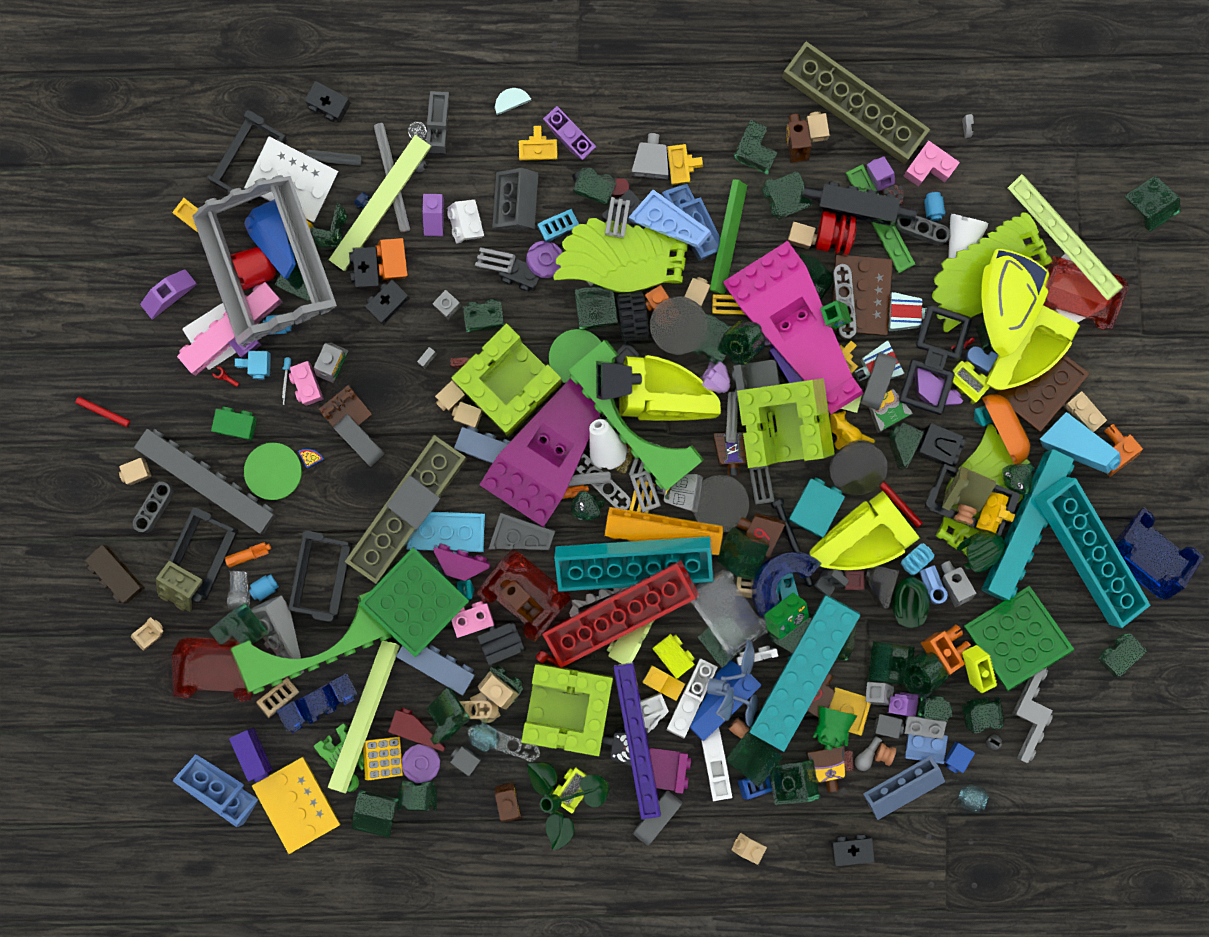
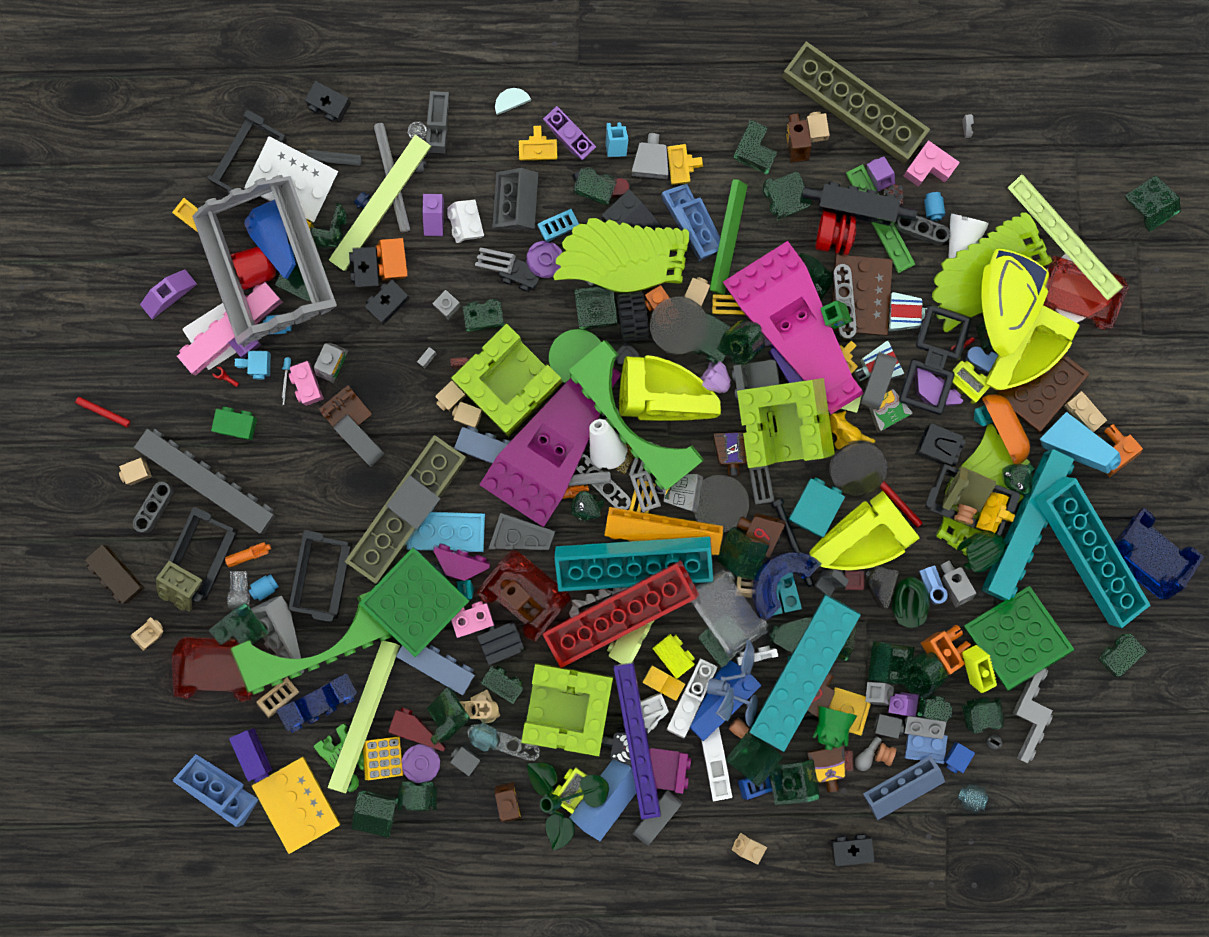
(273, 471): bright green tile -> none
(310, 457): tile -> none
(497, 690): tan torso -> none
(542, 656): red hand -> none
(598, 820): none -> medium blue slope
(615, 380): black torso -> none
(616, 140): none -> medium azure brick
(620, 203): light grey tile -> none
(666, 218): light blue wing -> none
(732, 411): light grey axle -> none
(786, 616): green brick -> none
(802, 235): tan brick -> none
(904, 443): clear green slope -> none
(917, 559): medium azure gear -> none

